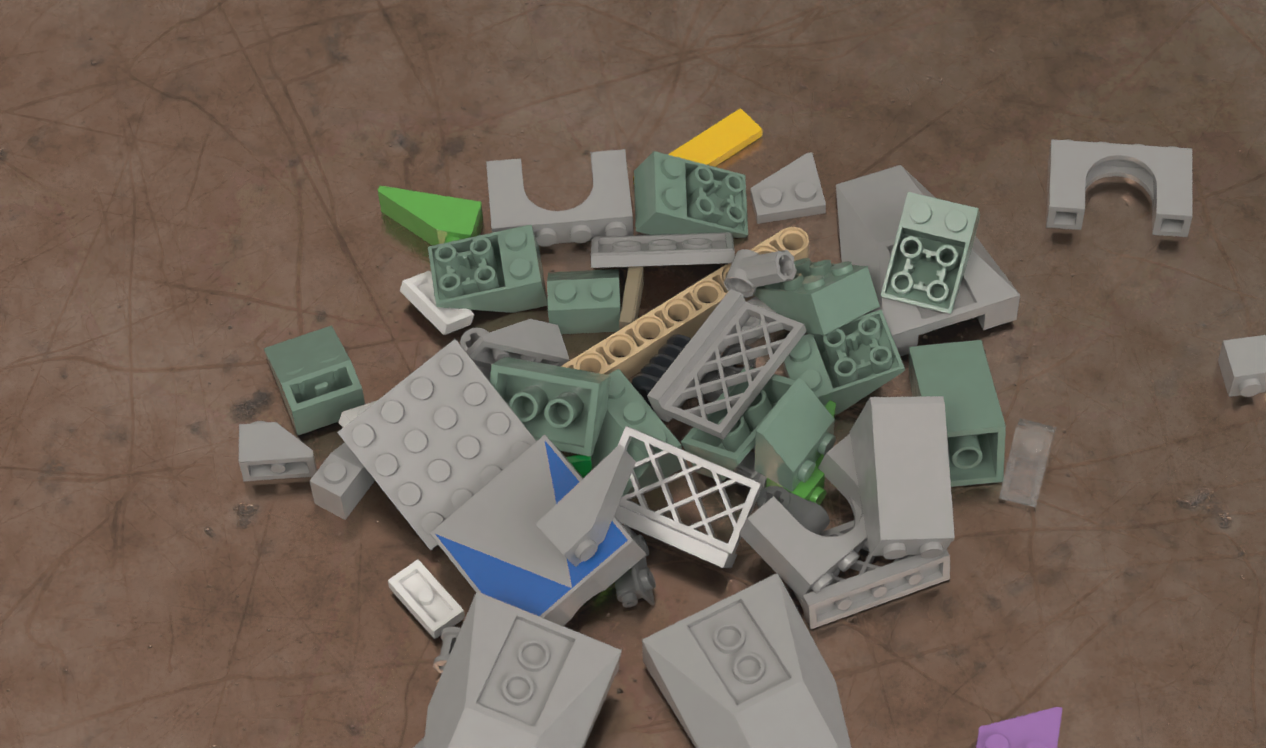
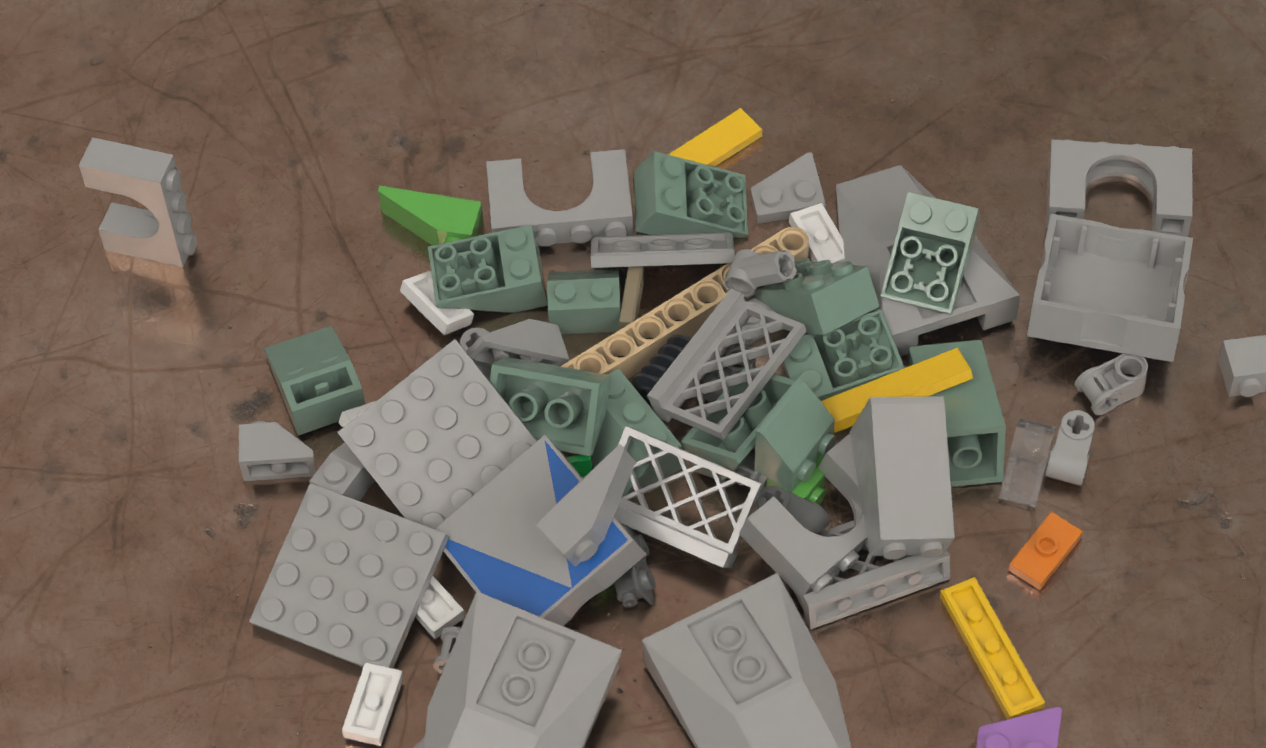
(151, 179): none -> light grey arch
(349, 579): none -> light grey plate
(372, 704): none -> white plate
(824, 238): none -> white plate
(913, 381): none -> yellow tile
(992, 649): none -> yellow tile
(1045, 550): none -> orange plate
(1071, 450): none -> light grey piece
(1109, 387): none -> light grey piece
(1111, 288): none -> light grey tile

